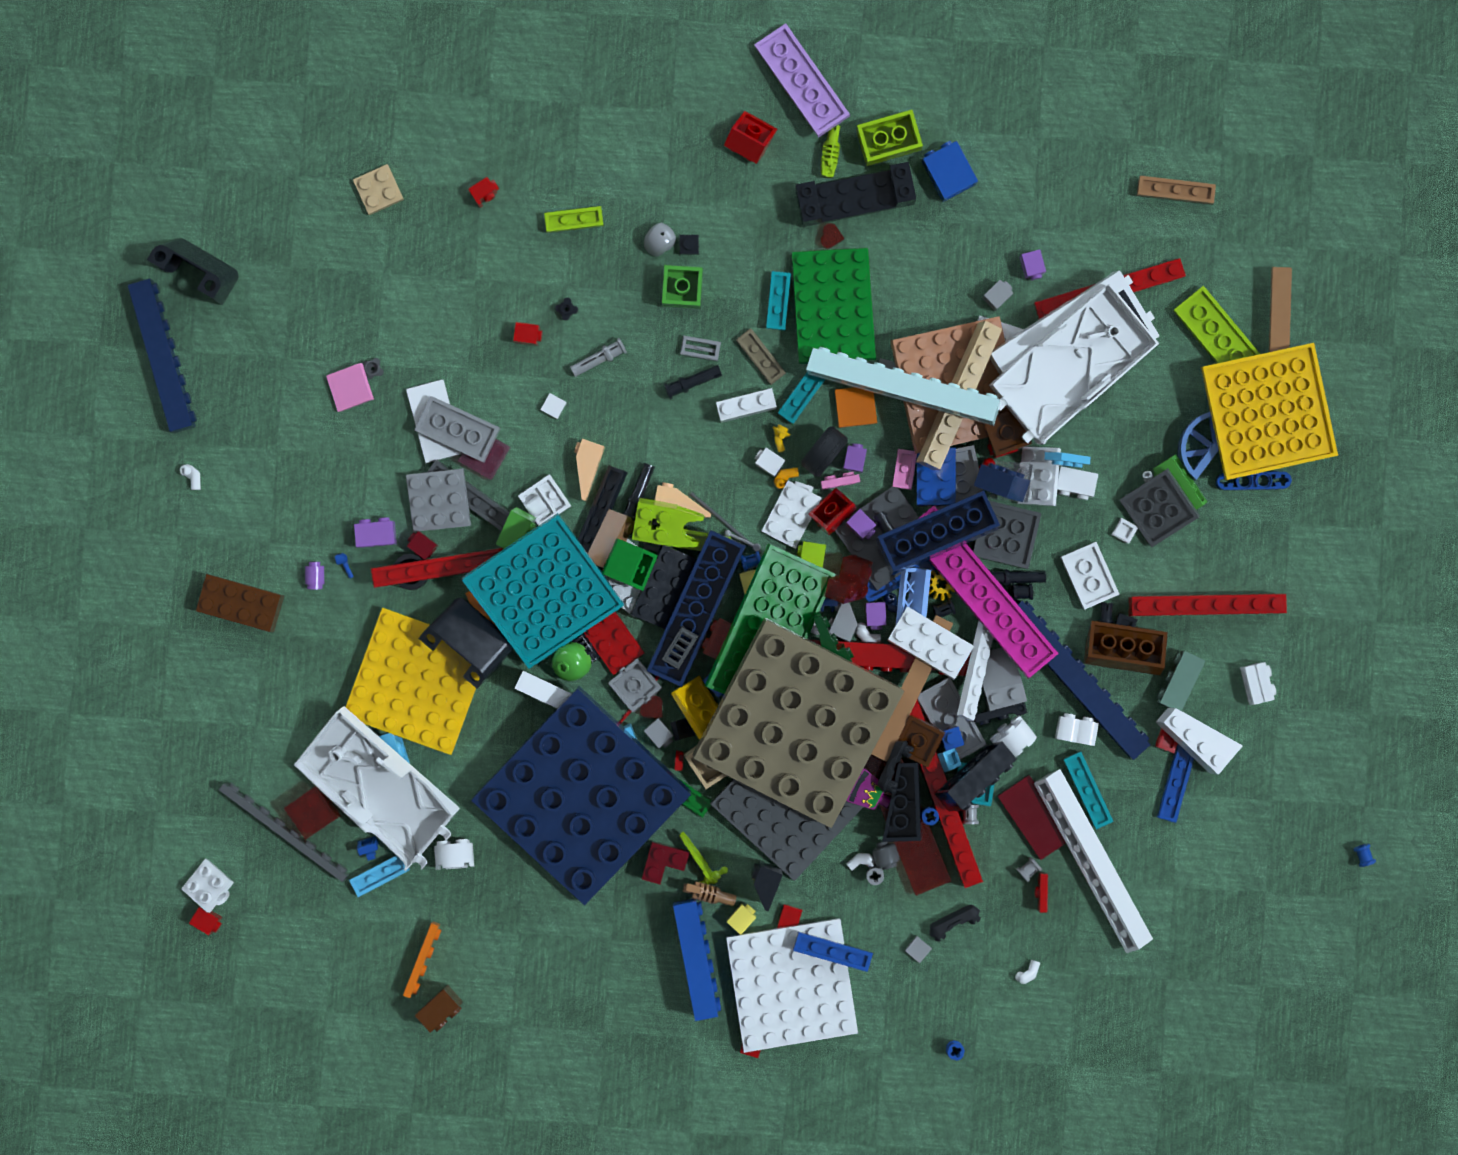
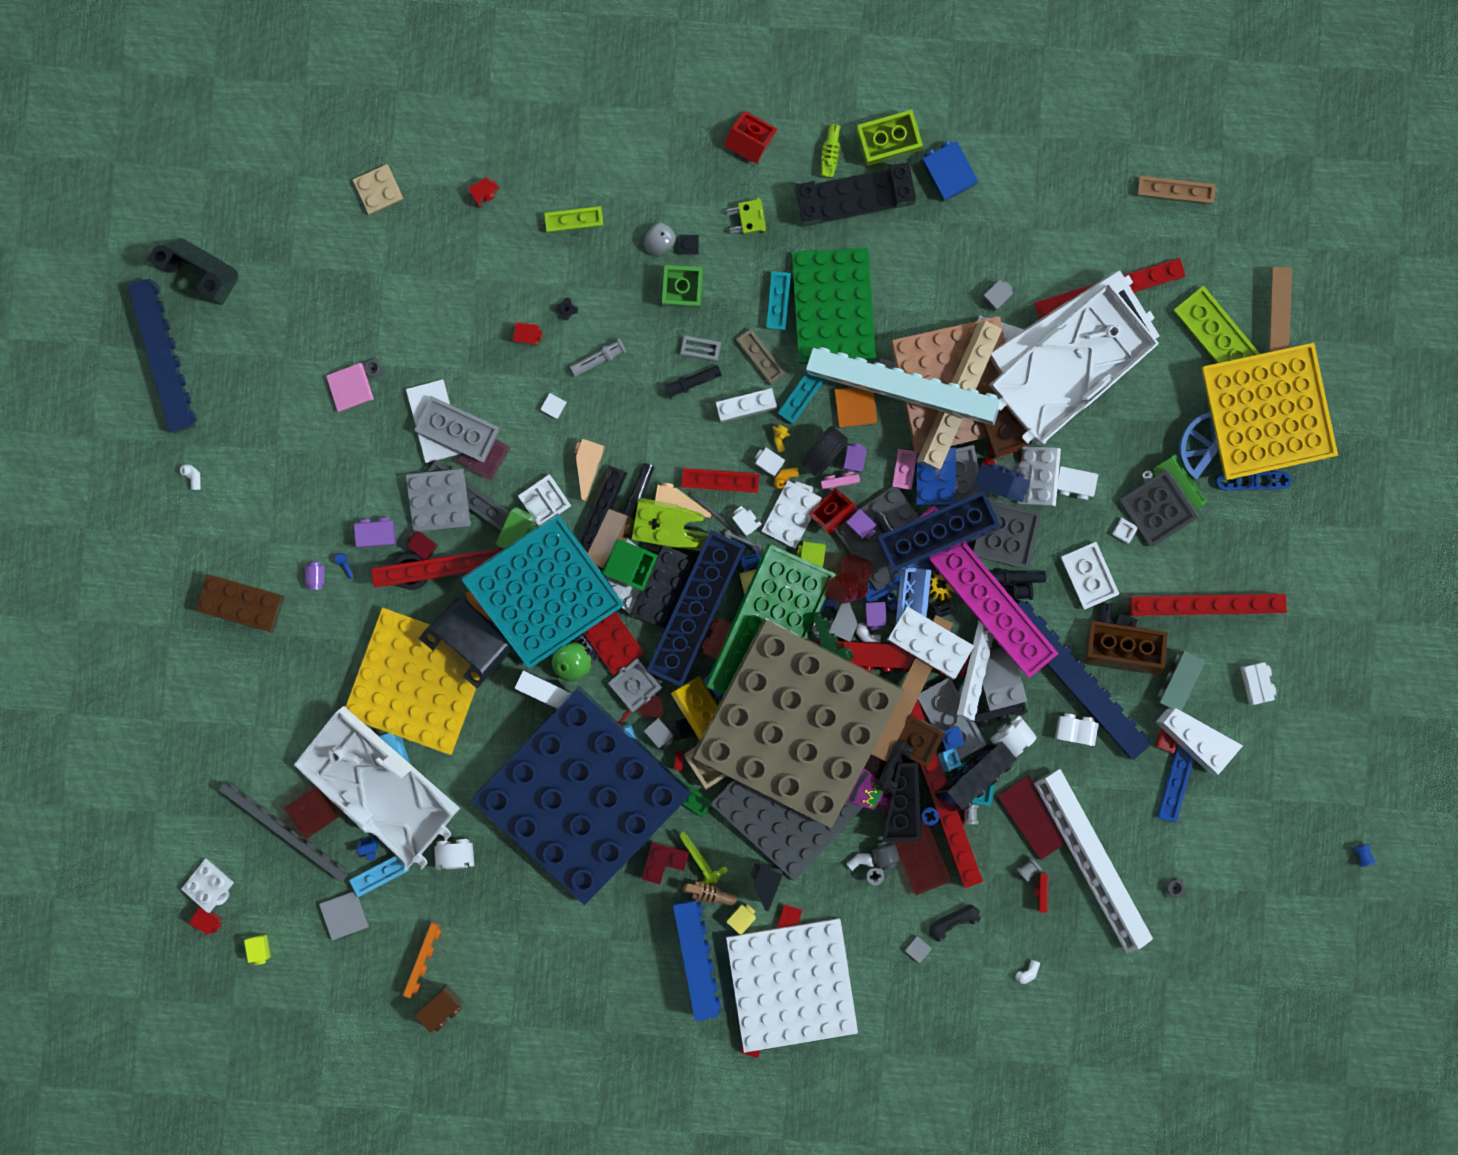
(257, 949): none -> neon yellow brick
(344, 915): none -> light grey tile
(687, 633): dark grey slope -> none
(720, 480): none -> red plate
(745, 520): none -> white brick
(753, 217): none -> lime piece
(802, 80): lavender plate -> none
(831, 236): clear red tile -> none
(832, 951): blue plate -> none
(952, 1055): blue bush -> none
(1033, 265): medium lavender brick -> none
(1066, 459): medium azure plate -> none
(1088, 790): teal plate -> none
(1179, 890): none -> dark grey plate

